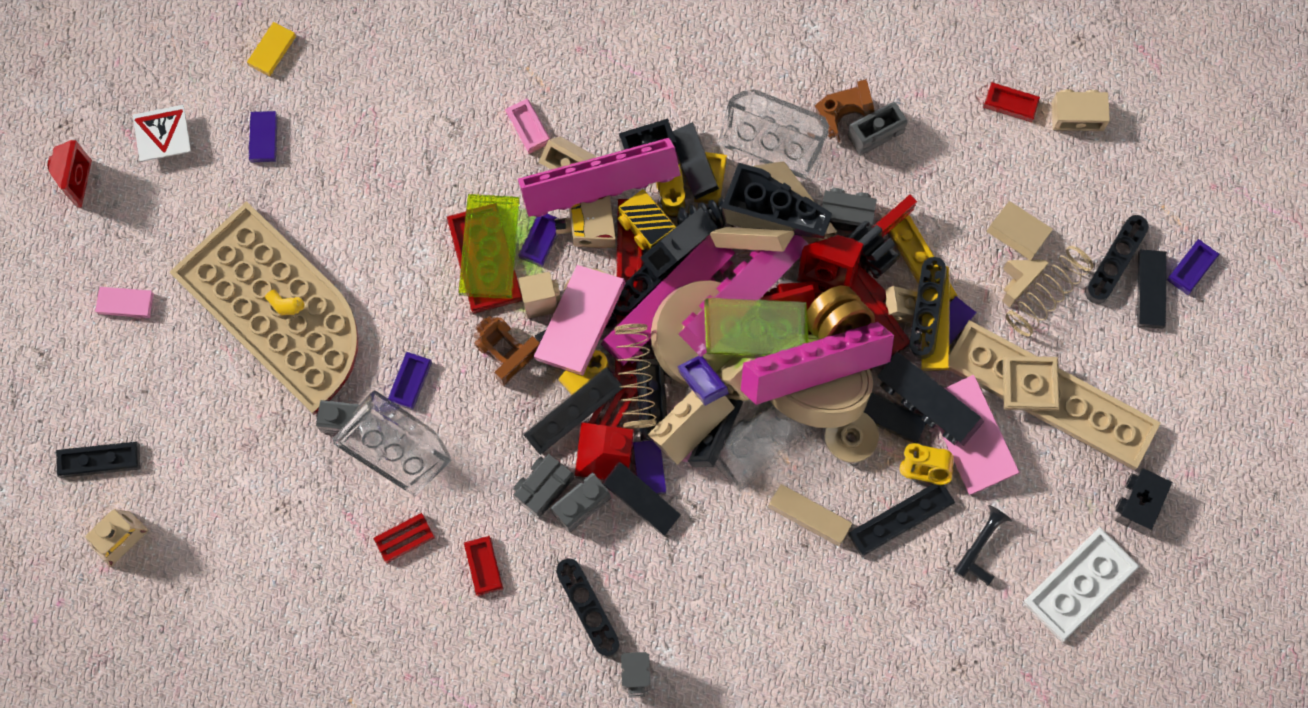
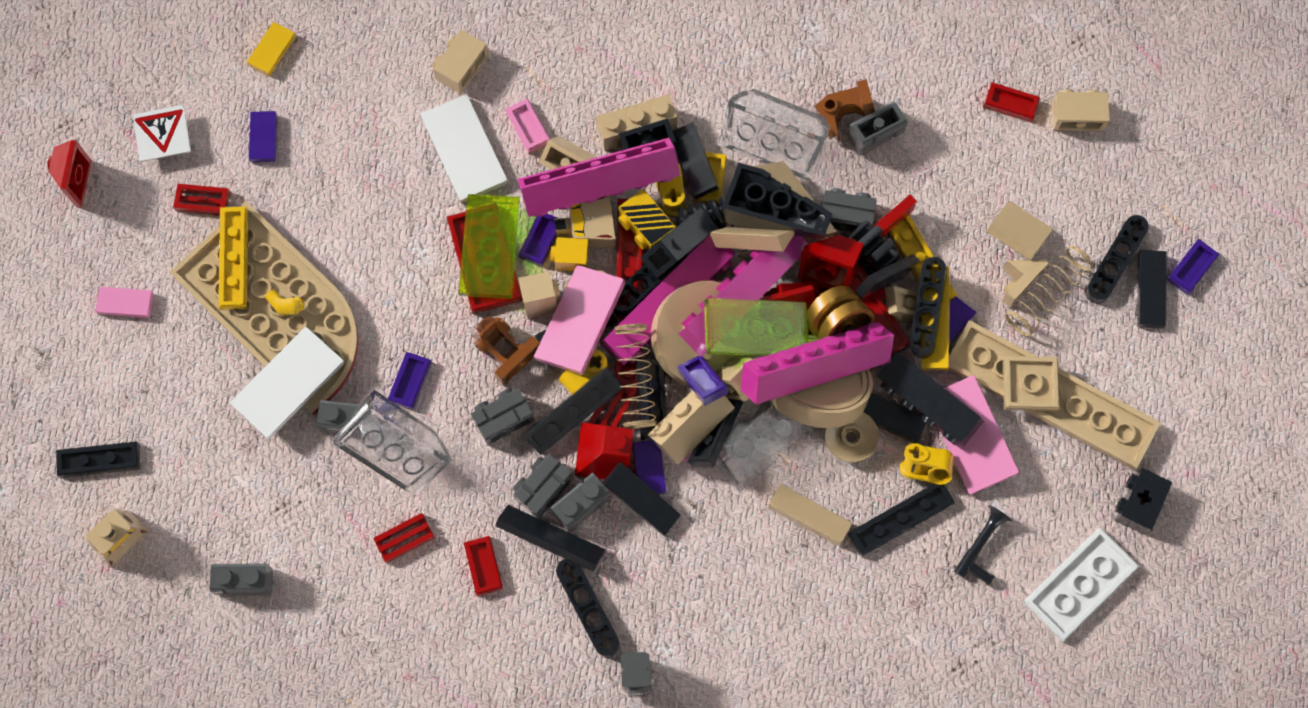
(223, 202): none -> red tile
(233, 258): none -> yellow tile
(241, 579): none -> dark grey brick
(287, 382): none -> white tile
(460, 61): none -> tan brick
(464, 148): none -> white tile
(502, 415): none -> dark grey brick
(550, 537): none -> black tile
(569, 253): none -> yellow brick
(634, 116): none -> tan brick
(886, 276): none -> black tile

